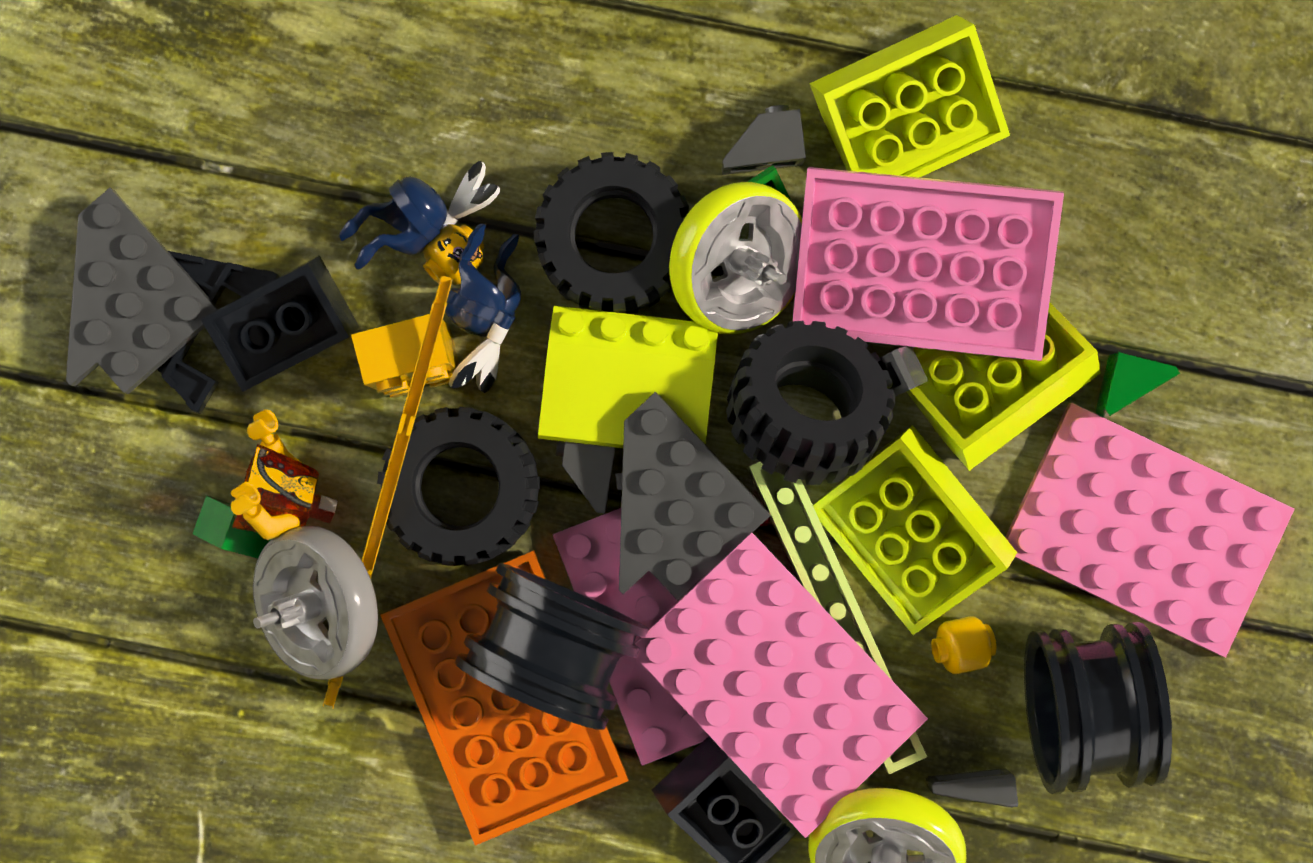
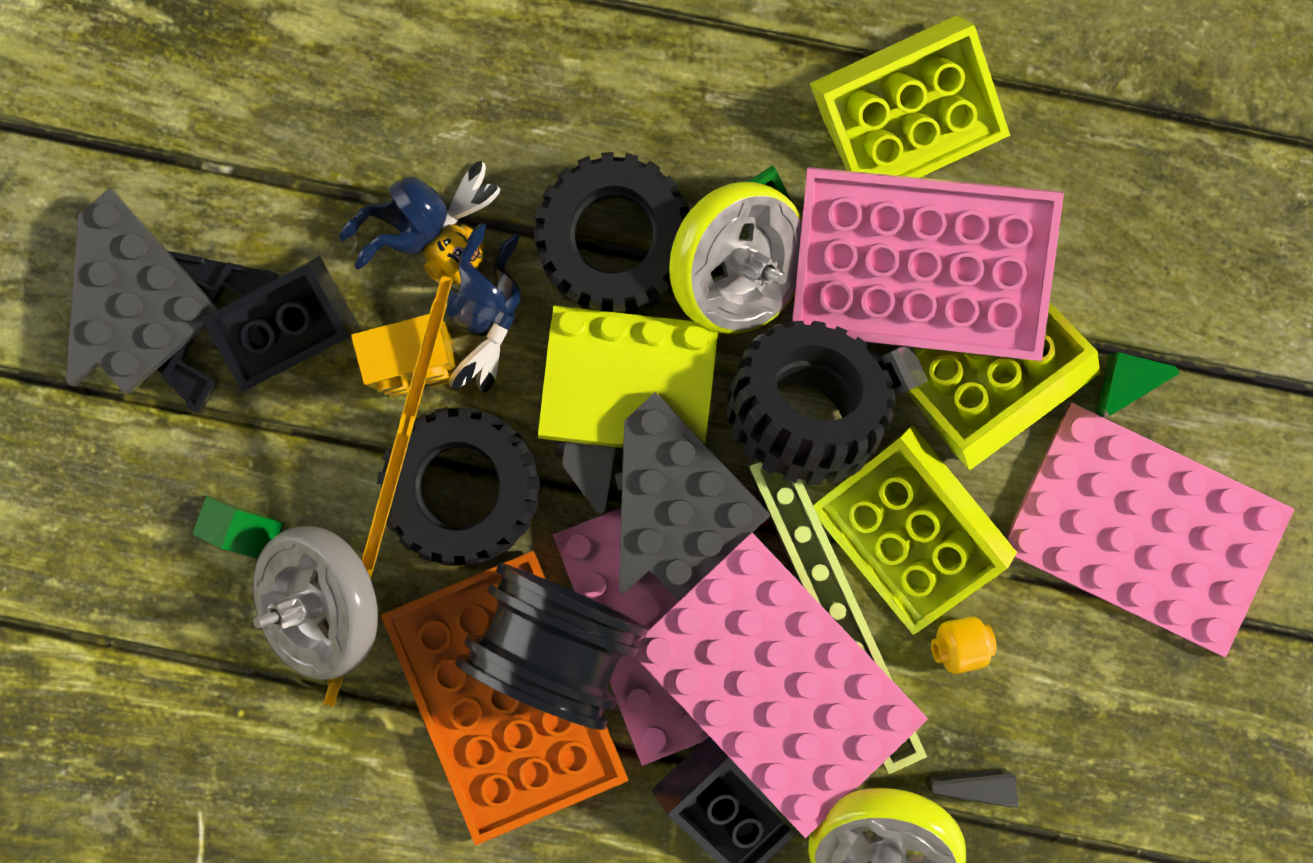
(276, 486): torso -> none
(770, 140): dark grey slope -> none
(1097, 708): black wheel -> none

